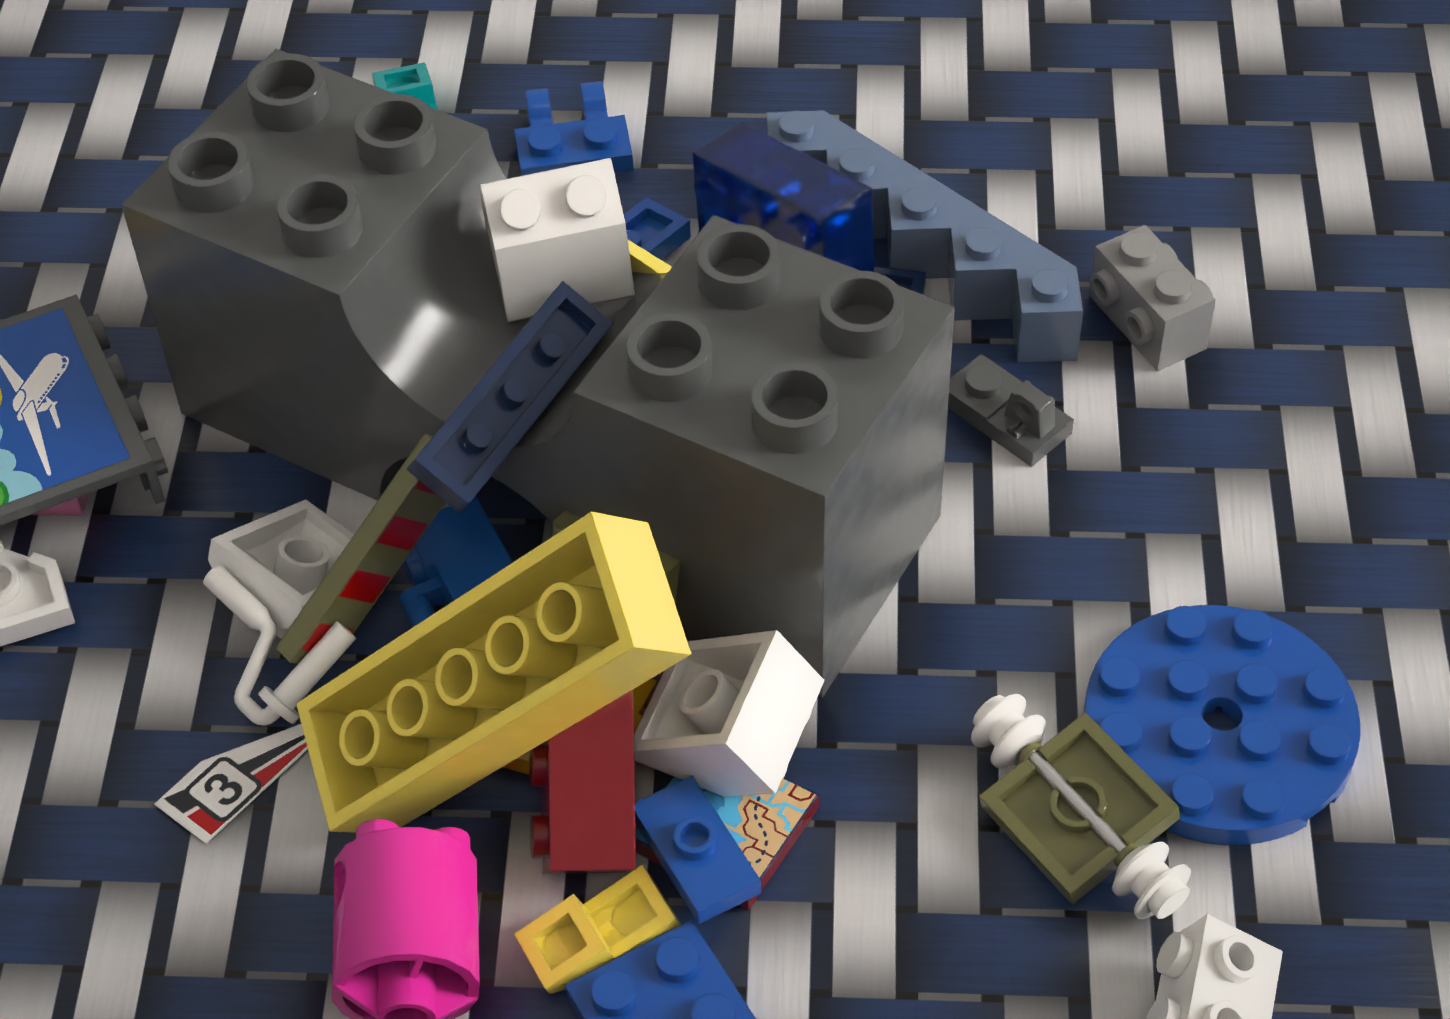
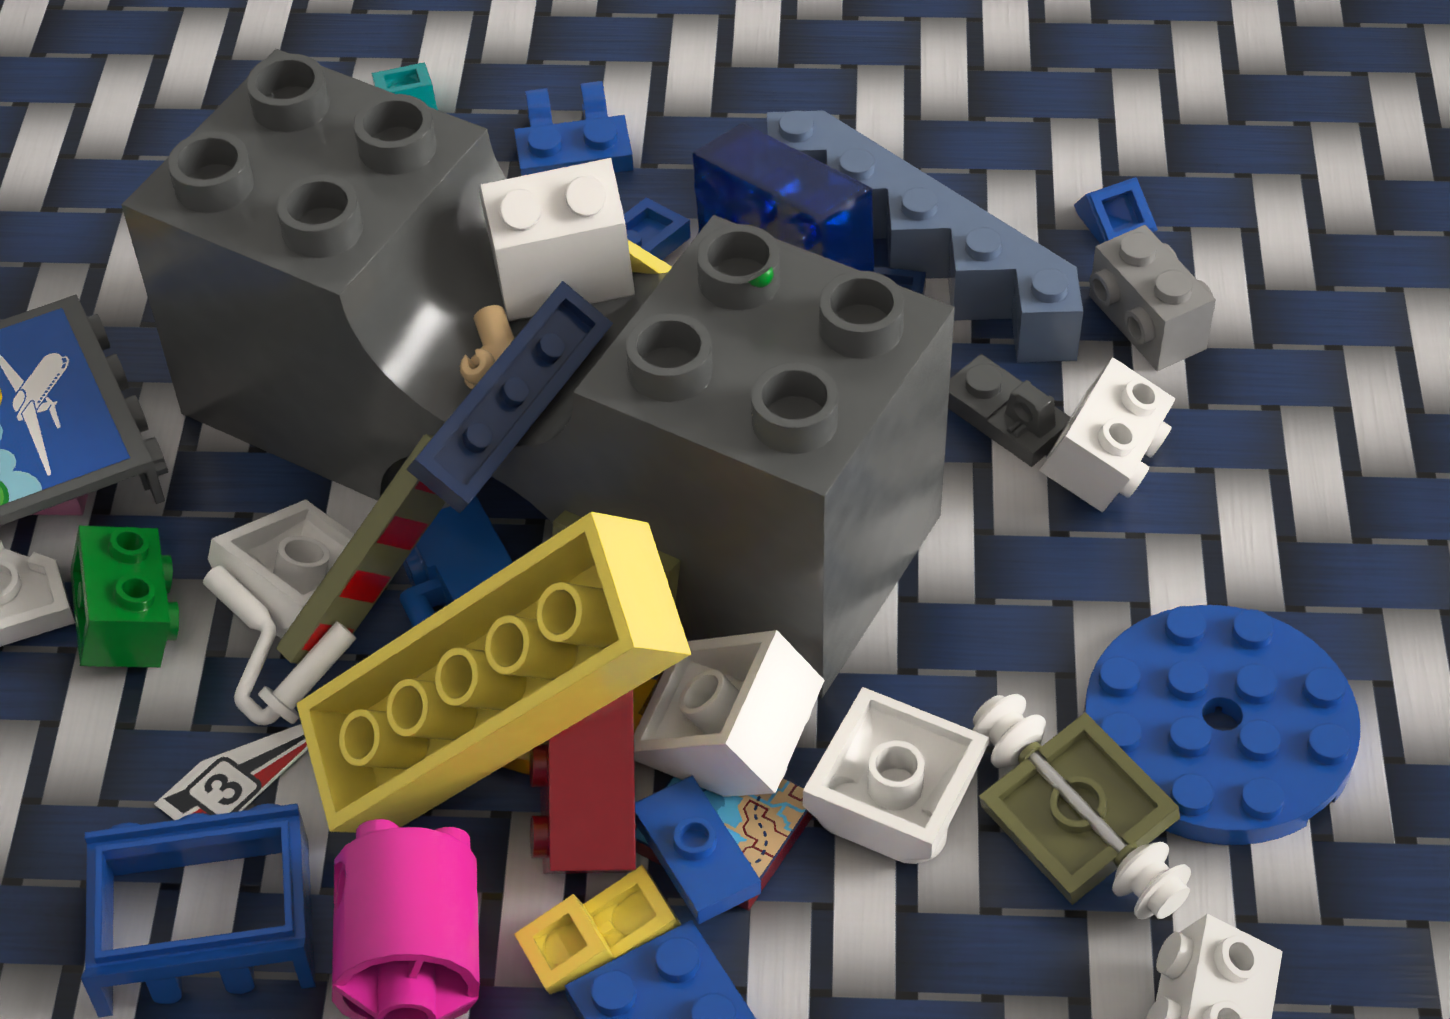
(122, 597): none -> green brick
(189, 842): none -> blue window
(495, 337): none -> tan arm
(762, 278): none -> green piece
(893, 778): none -> white slope
(1109, 435): none -> white brick
(1115, 210): none -> blue slope

